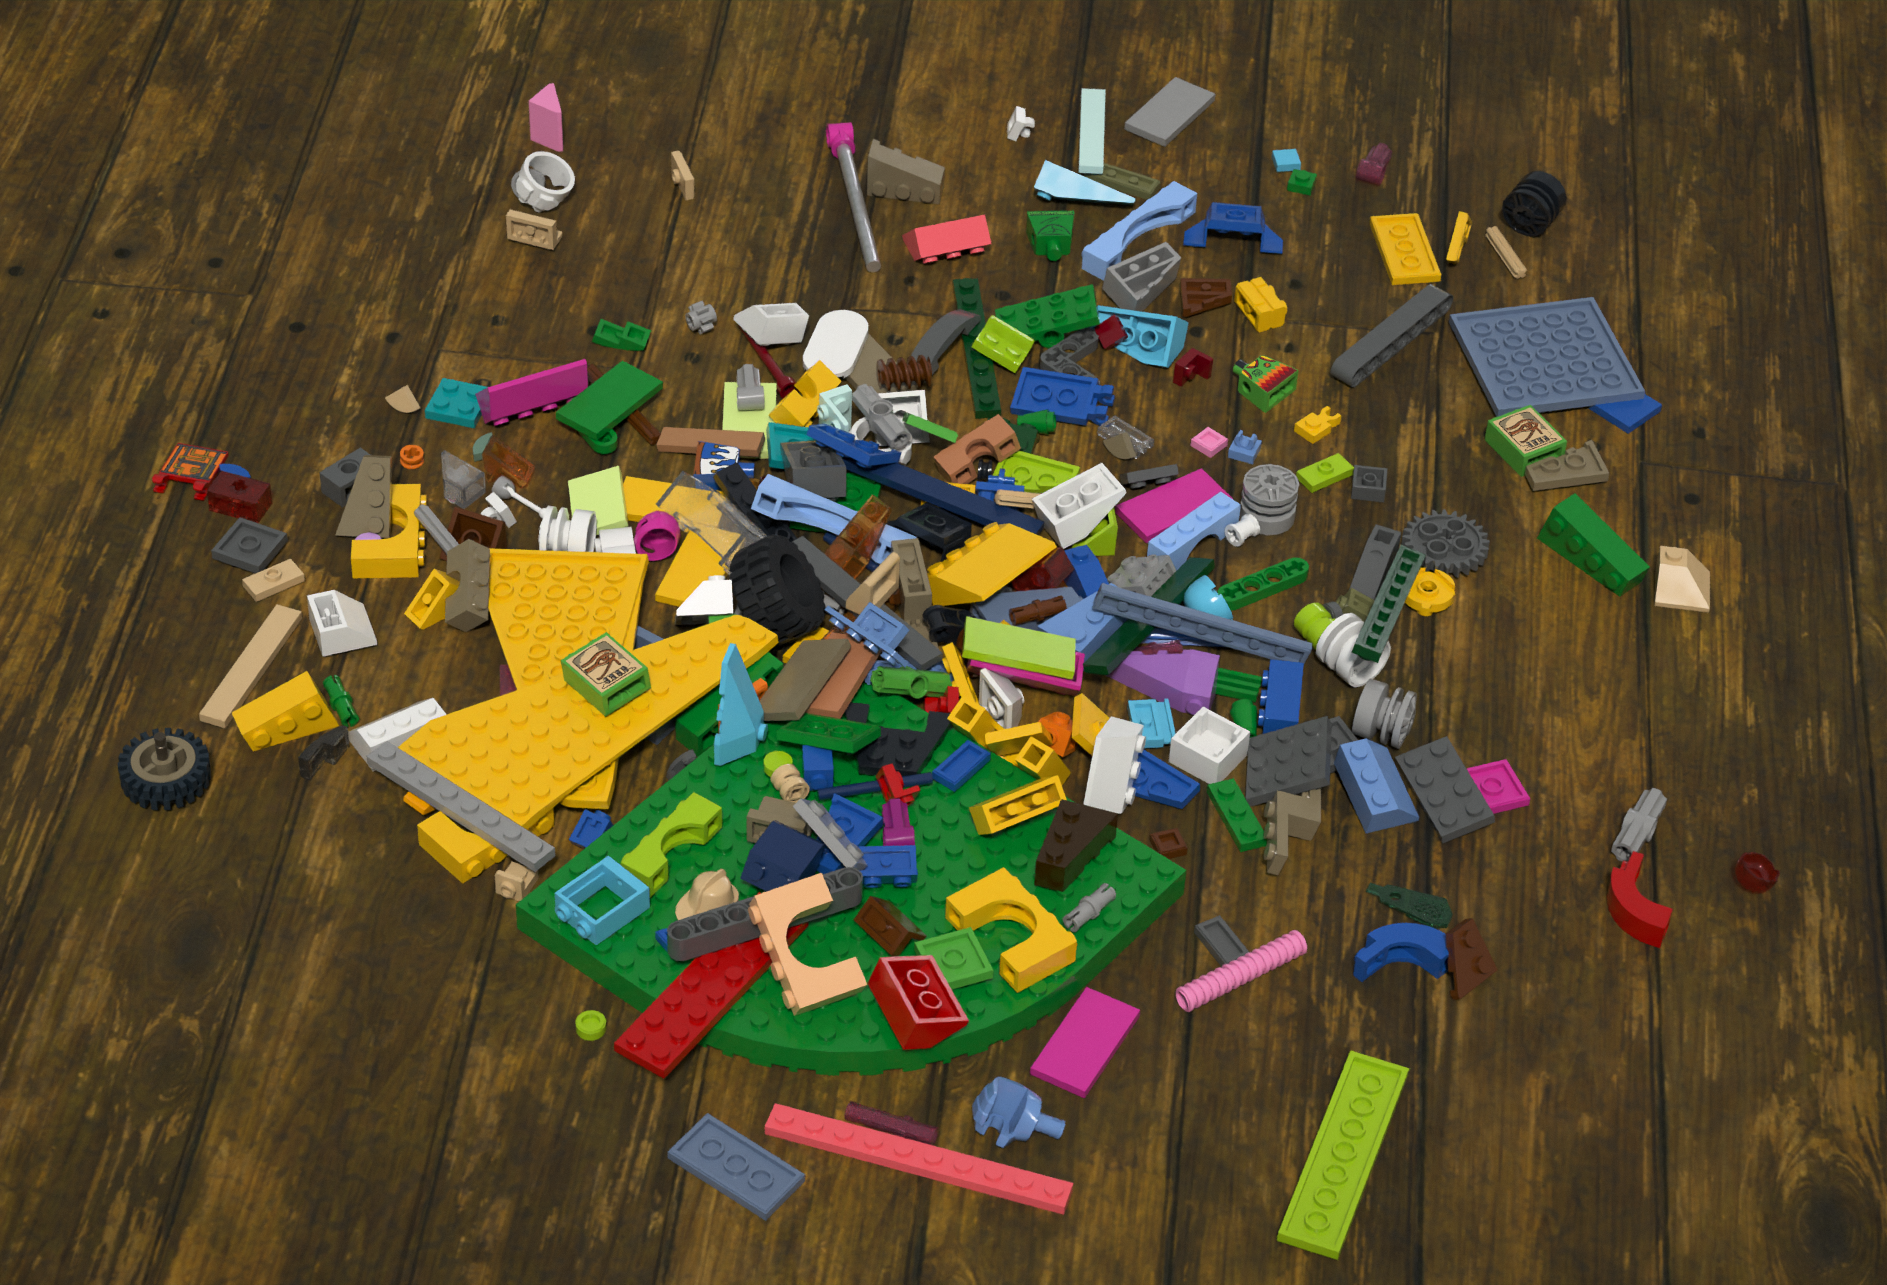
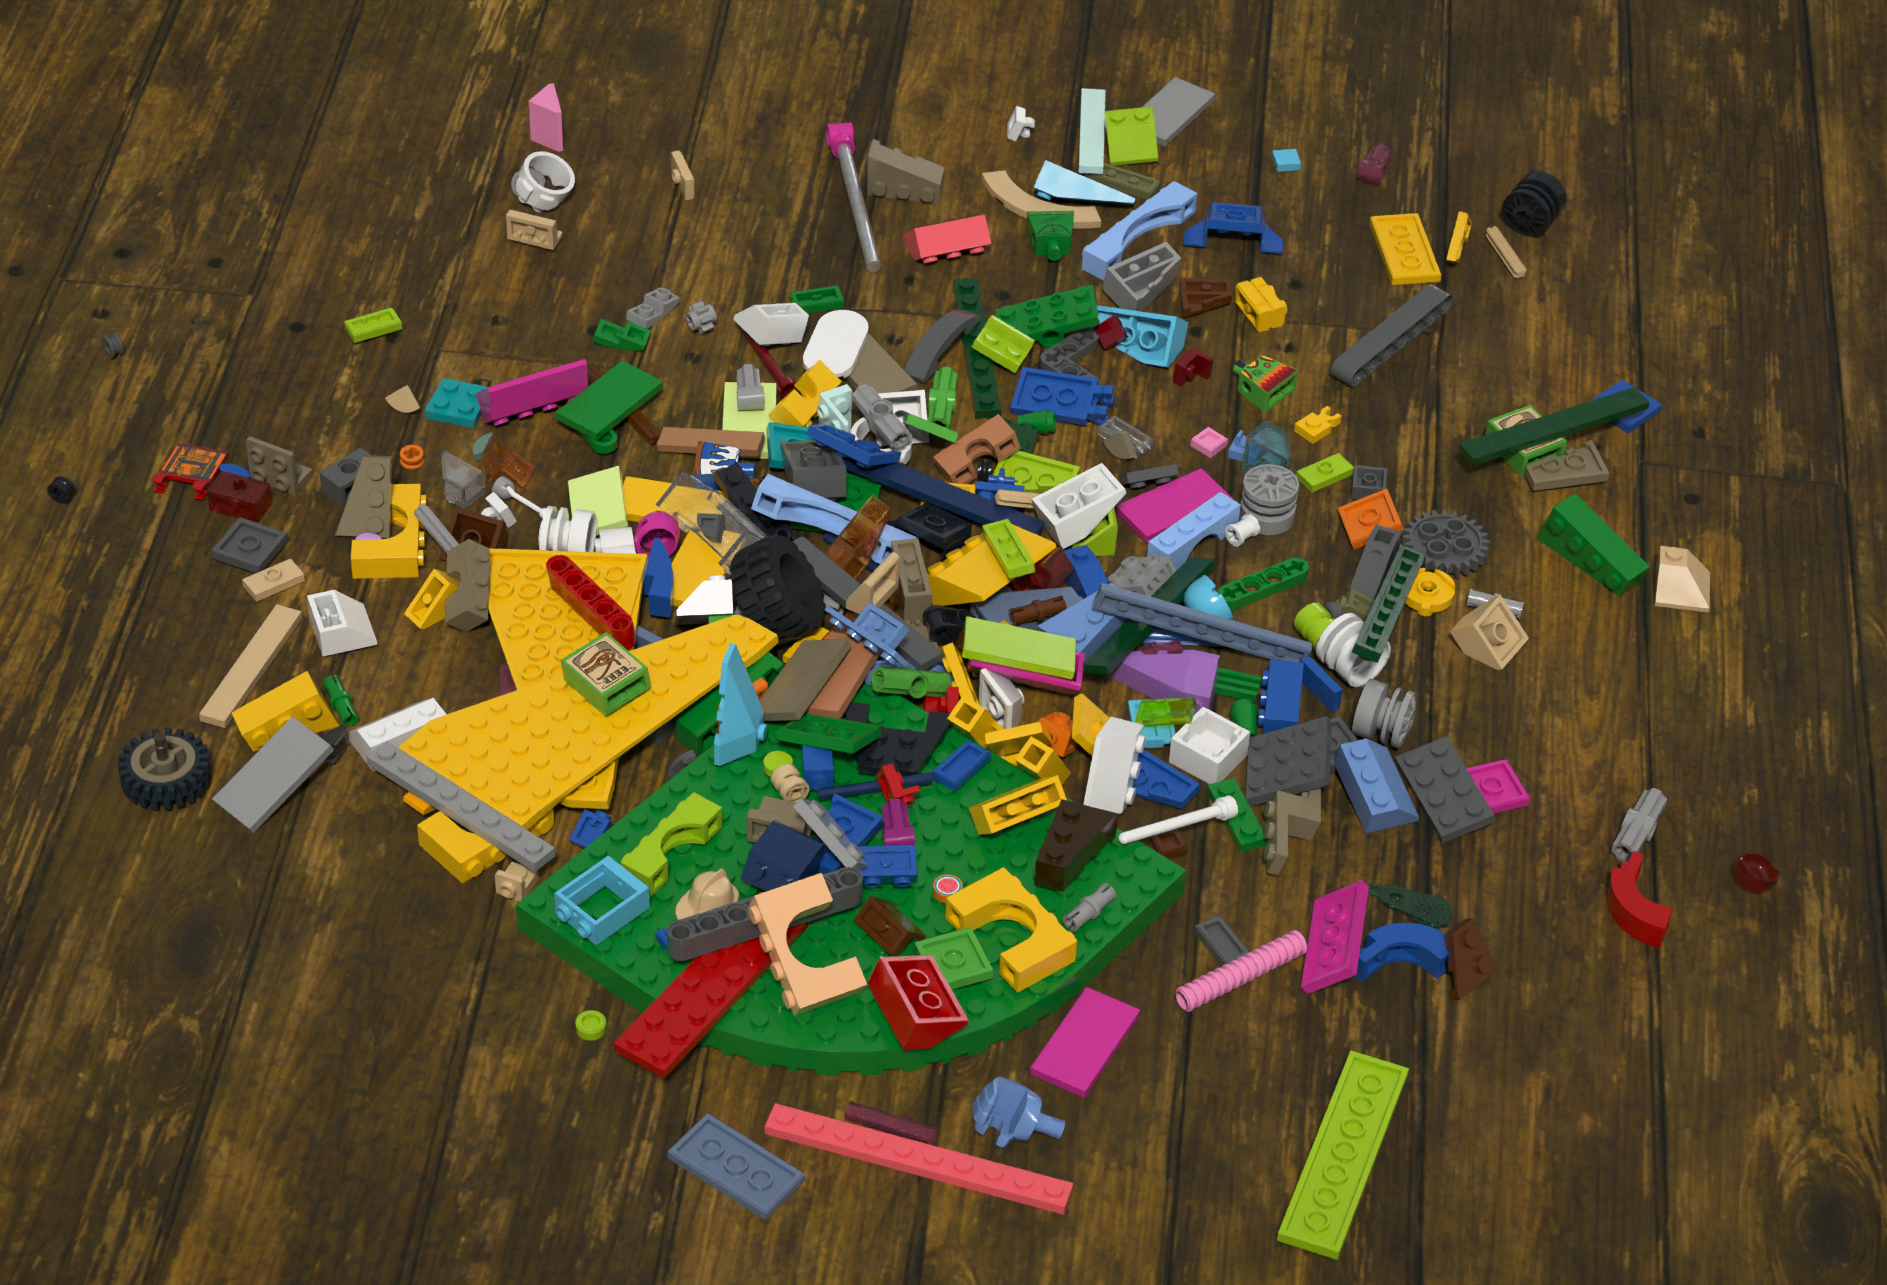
(61, 489): none -> black bush
(112, 345): none -> dark grey bush
(272, 774): none -> light grey tile
(276, 466): none -> dark tan bracket
(373, 325): none -> lime plate
(590, 600): none -> red beam
(654, 308): none -> light grey slope
(659, 580): none -> blue slope
(711, 525): none -> dark grey tile
(818, 299): none -> green tile
(904, 372): reddish brown piece -> none
(943, 397): none -> bright green piece
(945, 886): none -> tile
(1008, 548): none -> lime plate
(1020, 202): none -> tan tile
(1131, 136): none -> lime slope
(1166, 711): none -> clear neon green tile
(1223, 808): none -> white piece
(1266, 446): none -> clear light blue slope
(1302, 182): green plate -> none
(1321, 684): none -> blue tile
(1335, 937): none -> dark pink plate
(1363, 515): none -> orange tile
(1478, 598): none -> light grey pin
(1490, 633): none -> tan slope
(1546, 356): sand blue plate -> none
(1553, 426): none -> dark green tile

